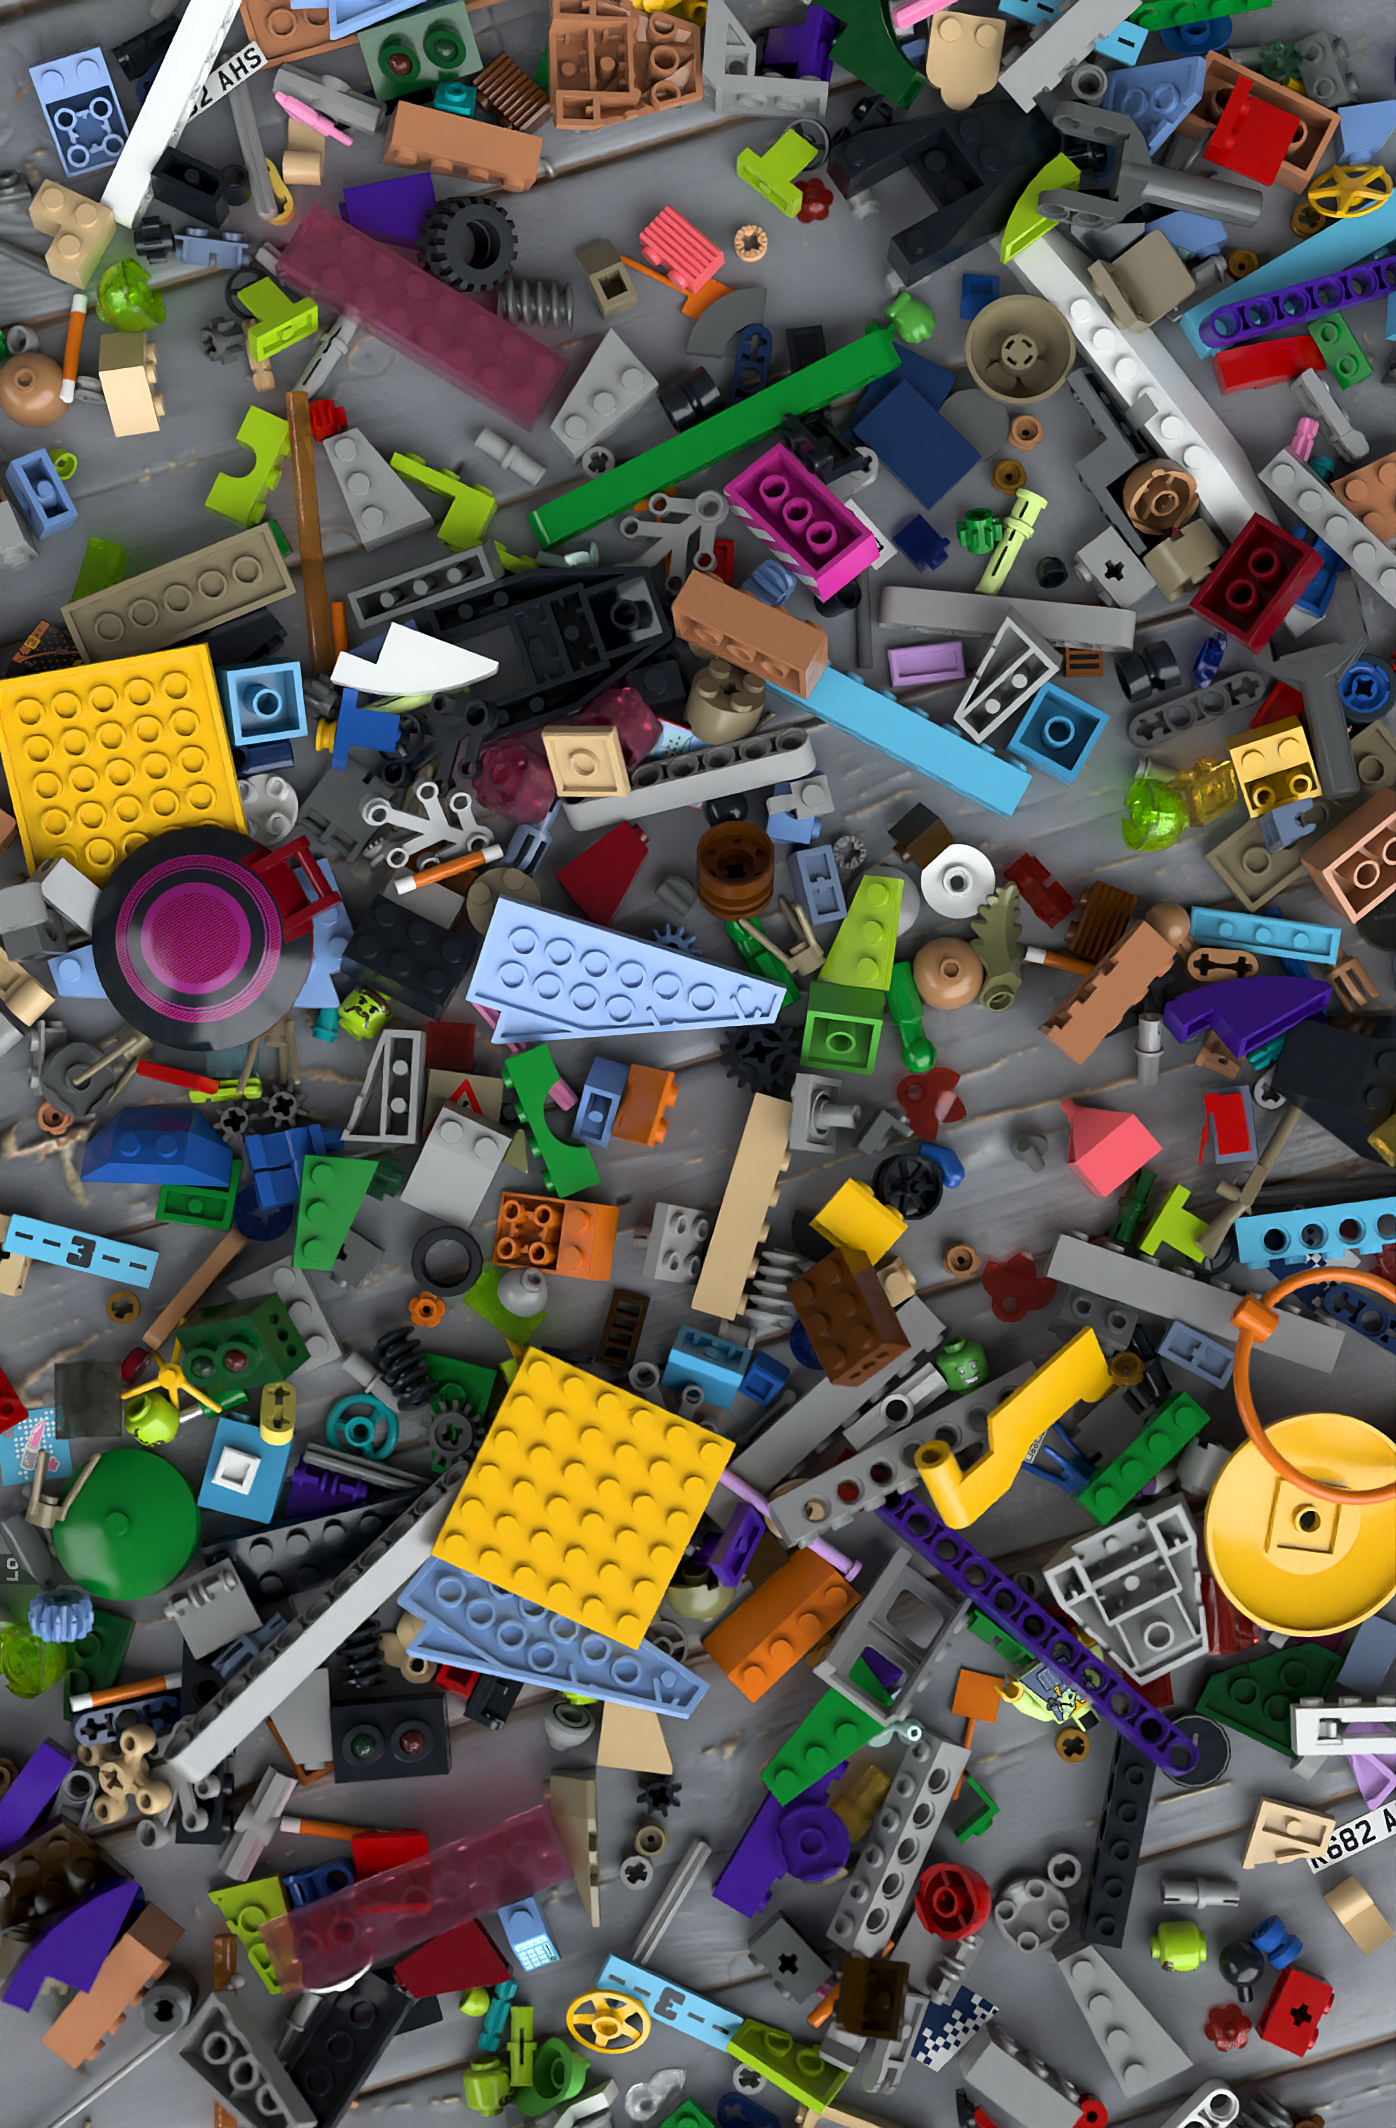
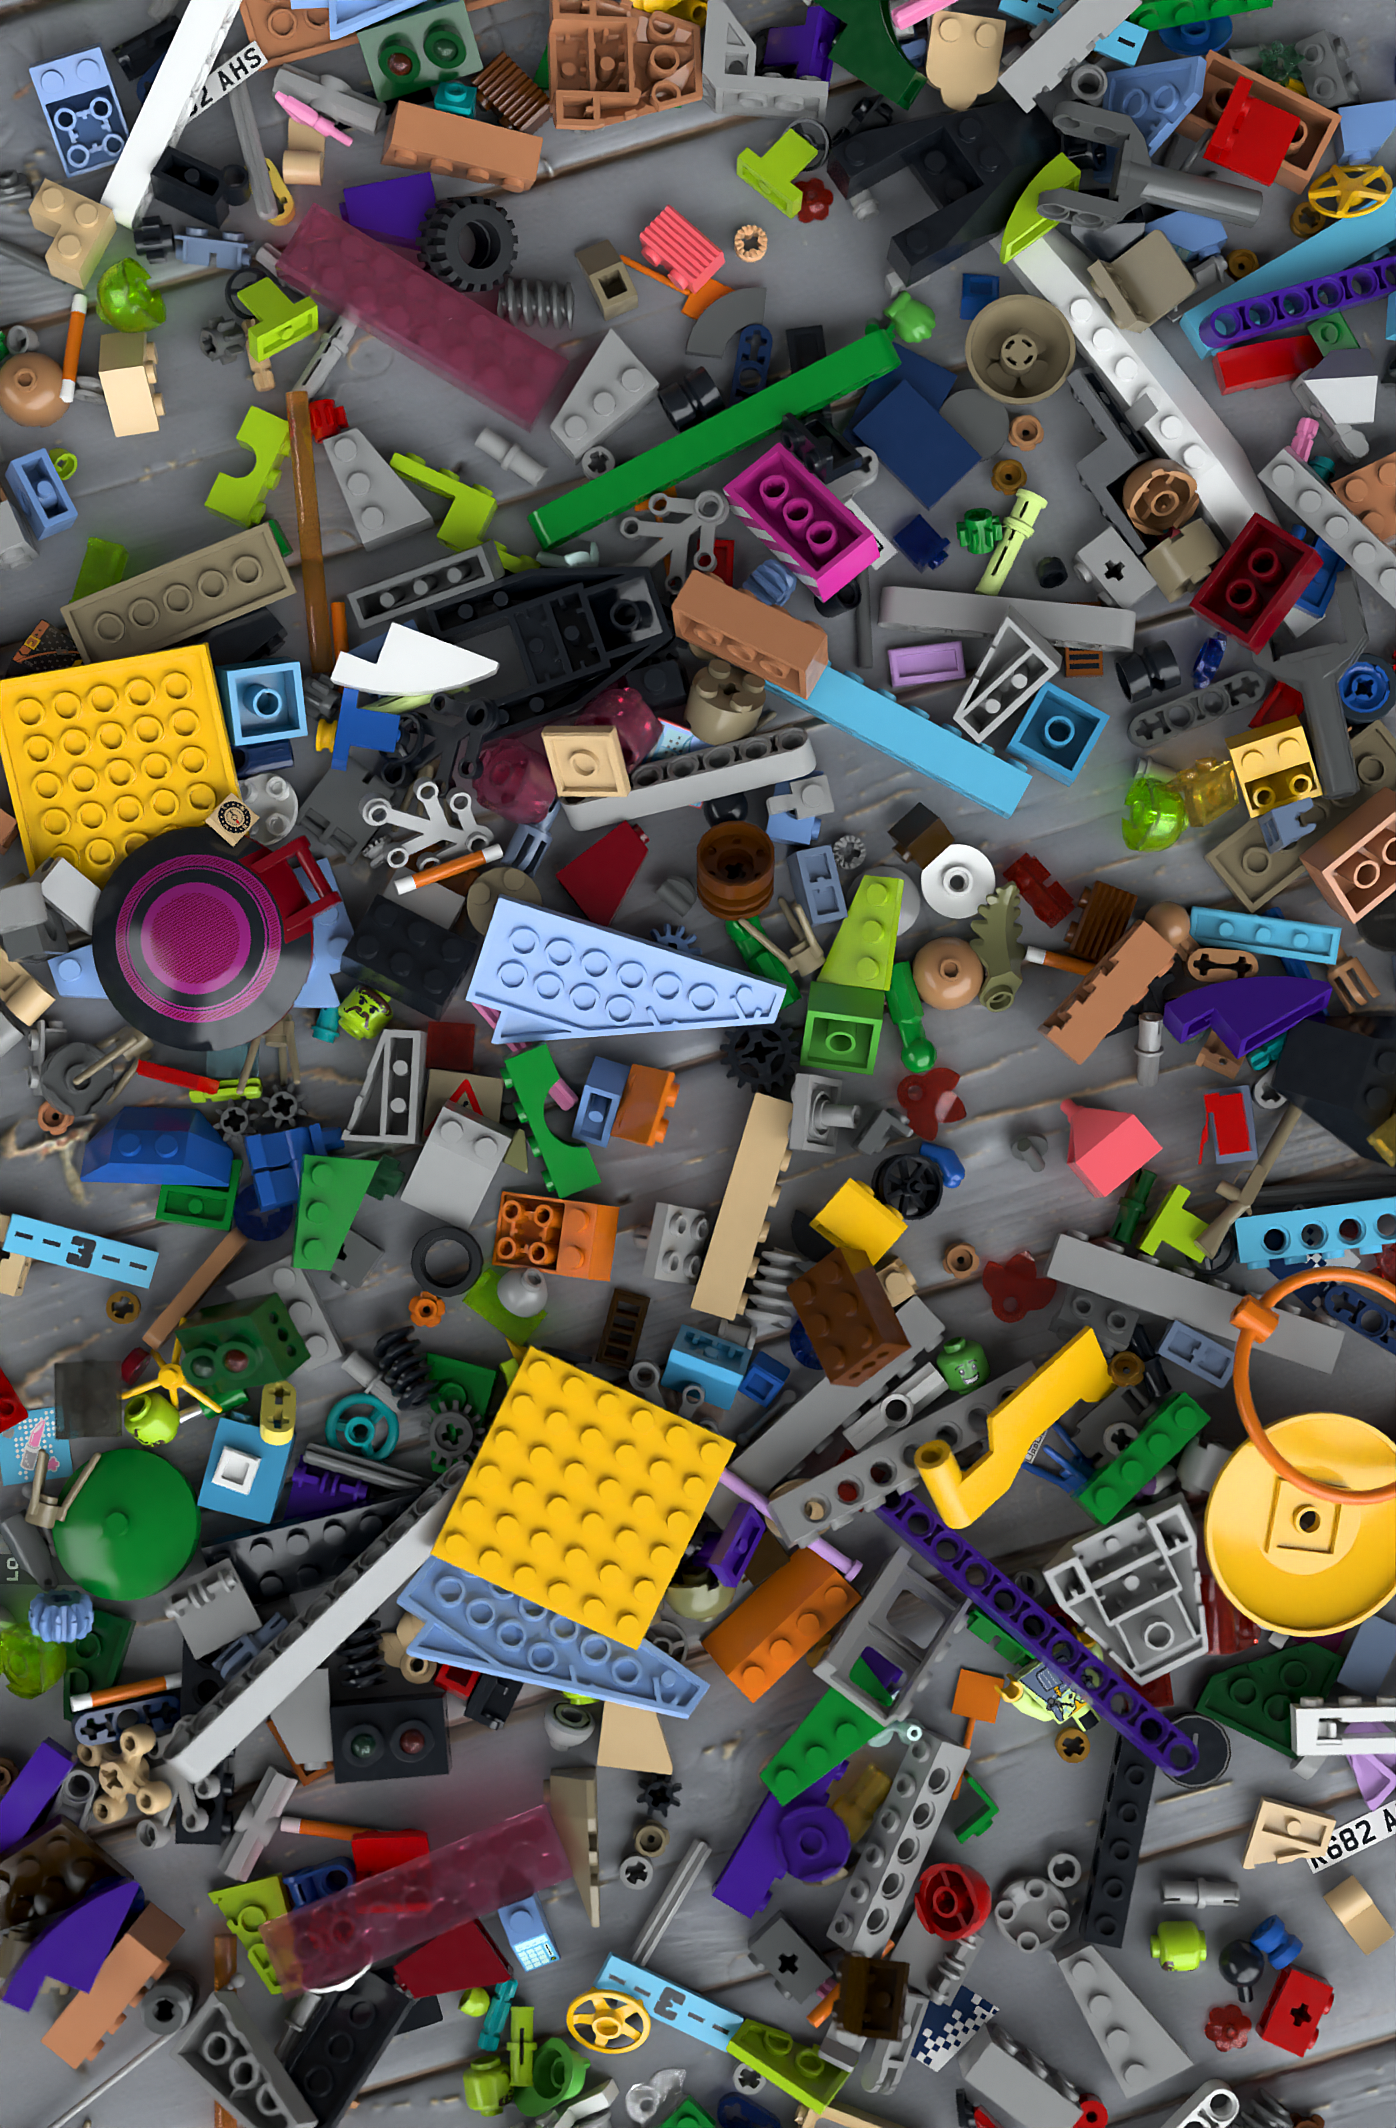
(232, 819): none -> tan tile
(1111, 1446): none -> light grey bush
(1346, 385): none -> slope

